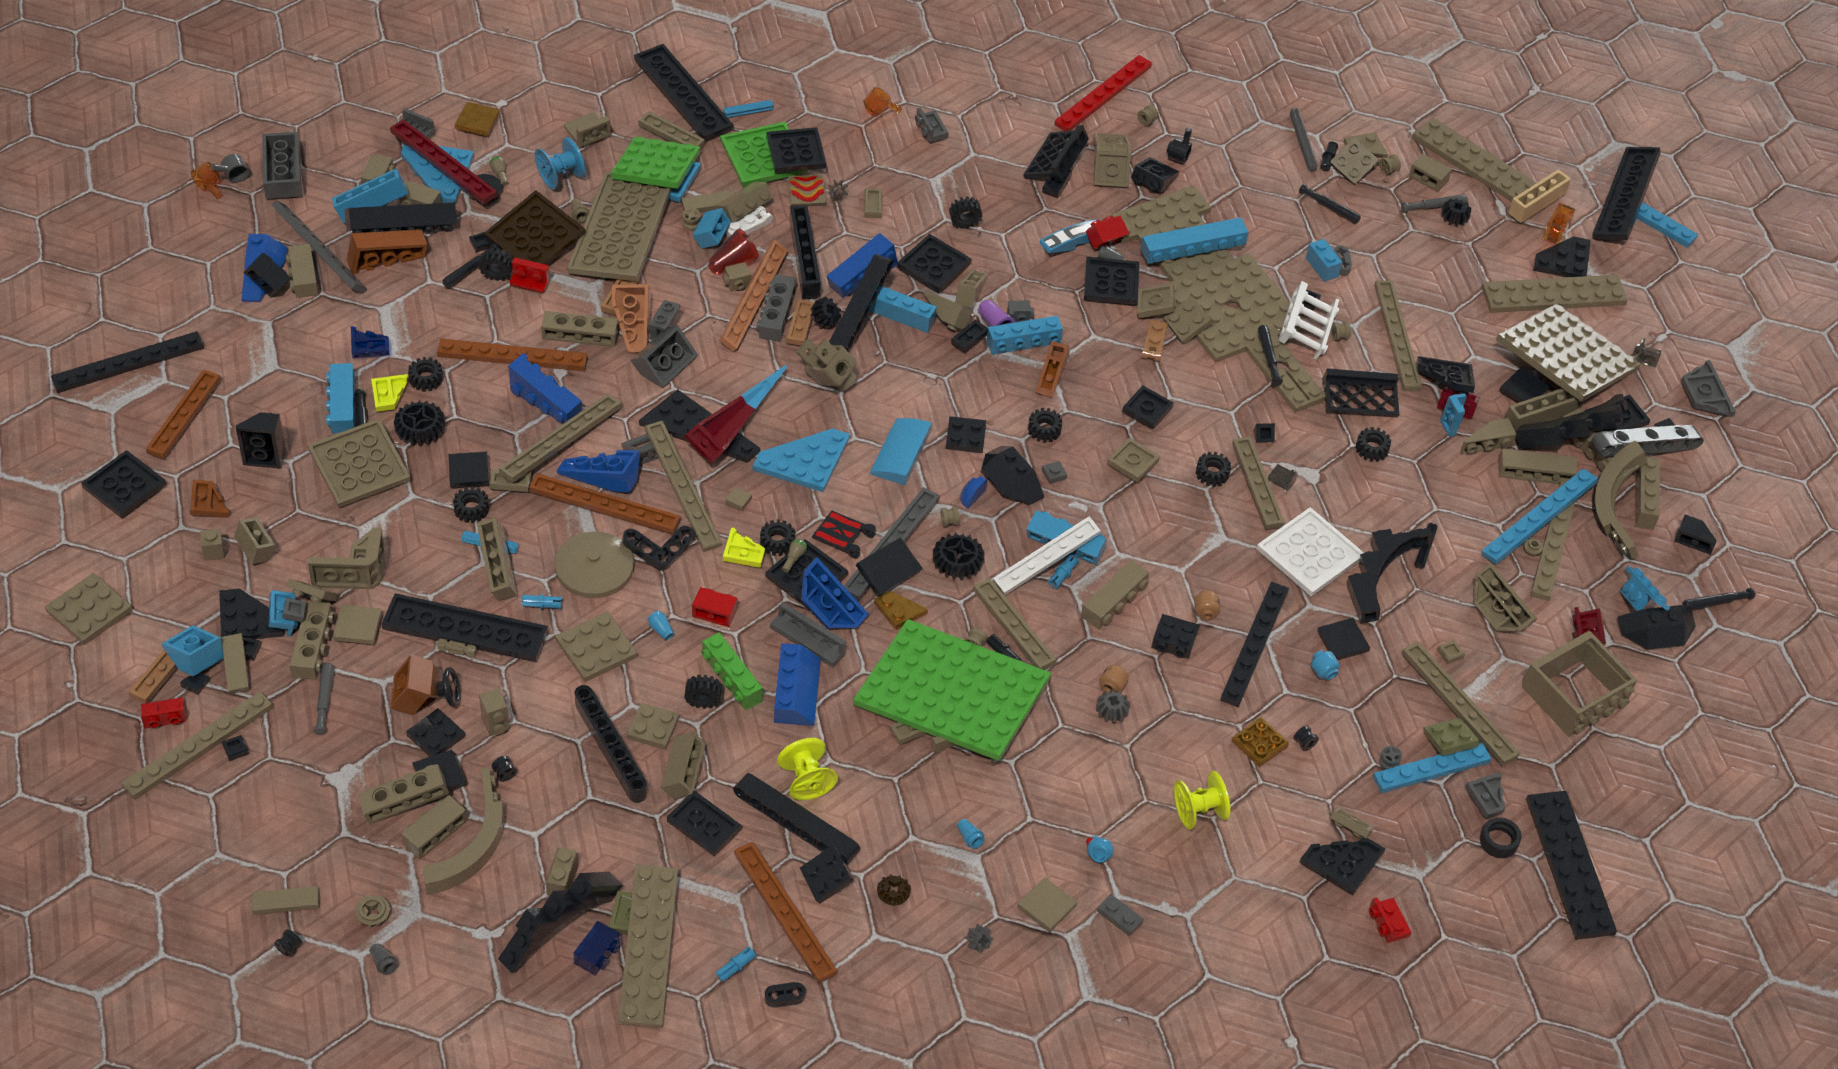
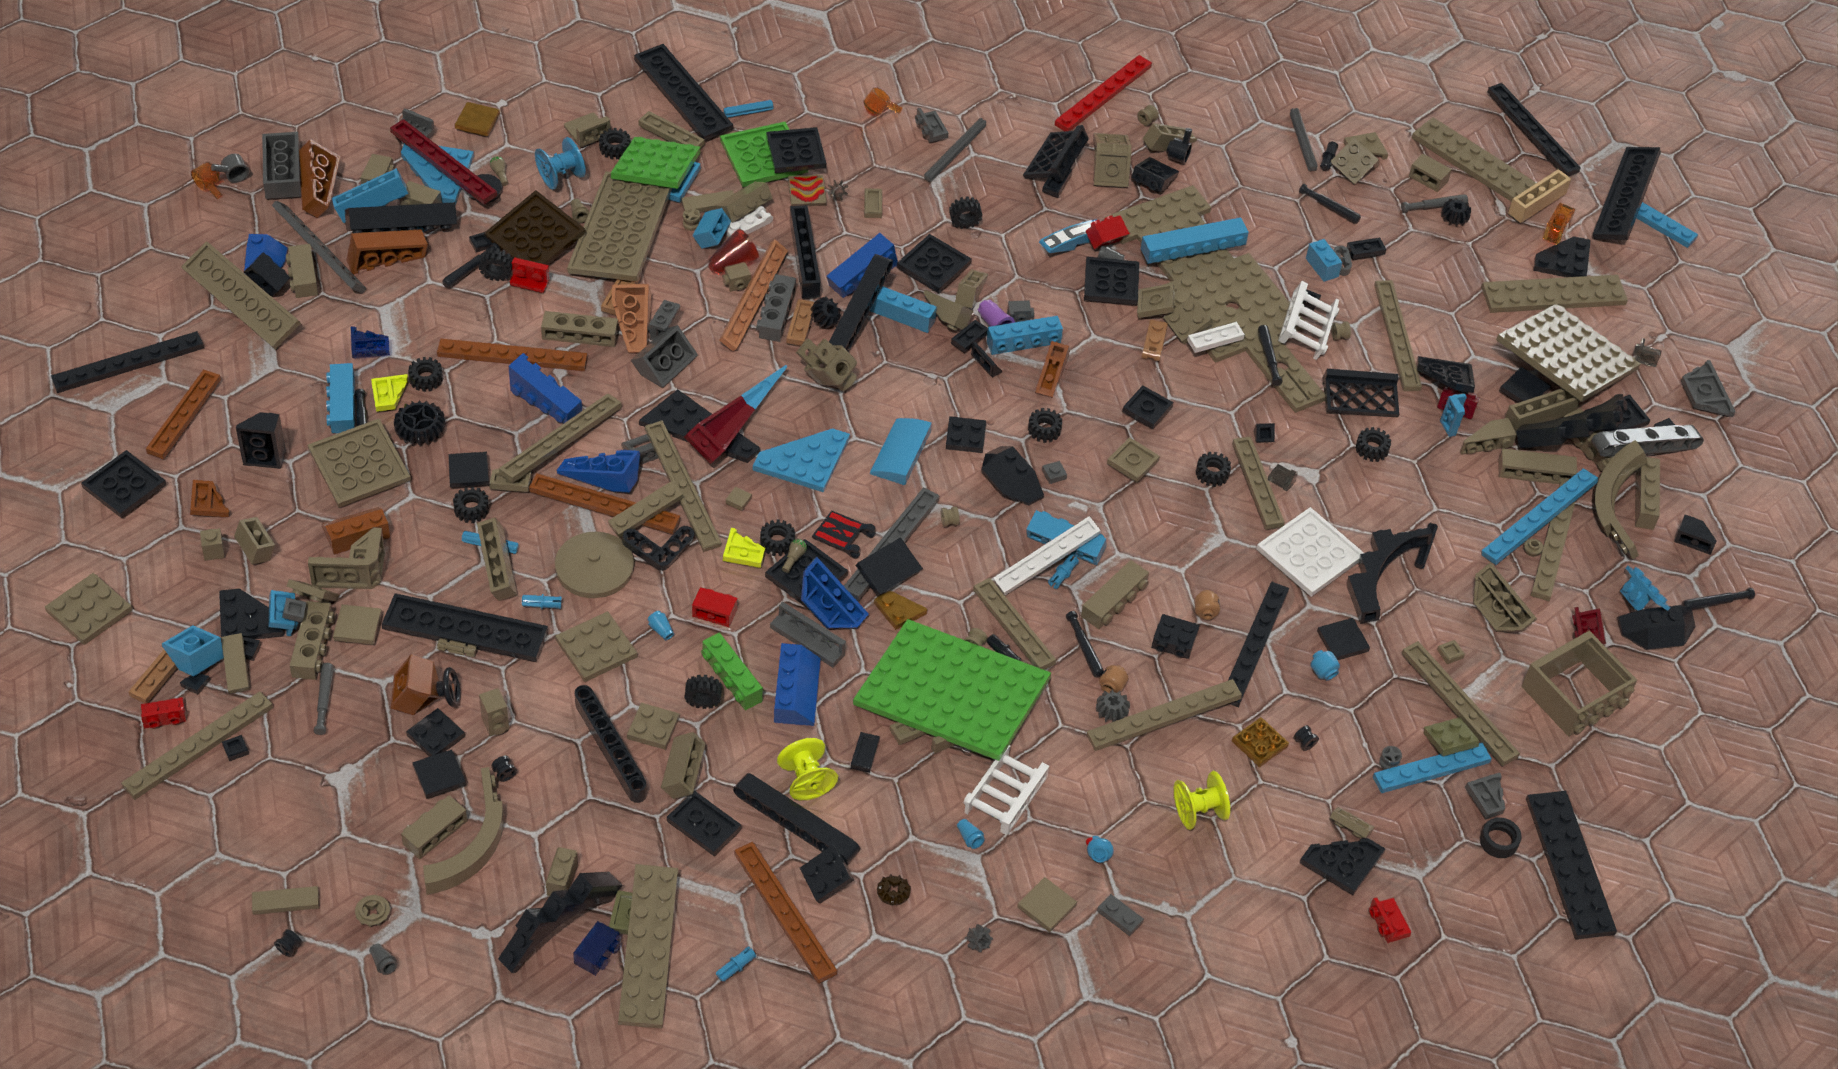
(241, 295): none -> dark tan plate
(317, 177): none -> dark orange wedge
(347, 530): none -> dark orange slope
(414, 793): dark tan brick -> none
(614, 136): none -> black tyre
(645, 509): none -> dark tan plate
(784, 994): black beam -> none
(865, 752): none -> black tile
(946, 556): black gear -> none
(955, 149): none -> dark grey axle
(972, 491): blue brick -> none
(984, 360): none -> black slope
(1017, 805): none -> white fence
(1089, 653): none -> black piece
(1160, 135): none -> dark tan slope
(1163, 715): none -> dark tan plate
(1215, 337): none -> white plate
(1366, 248): none -> black plate
(1390, 164): dark tan wheel -> none
(1533, 129): none -> black plate

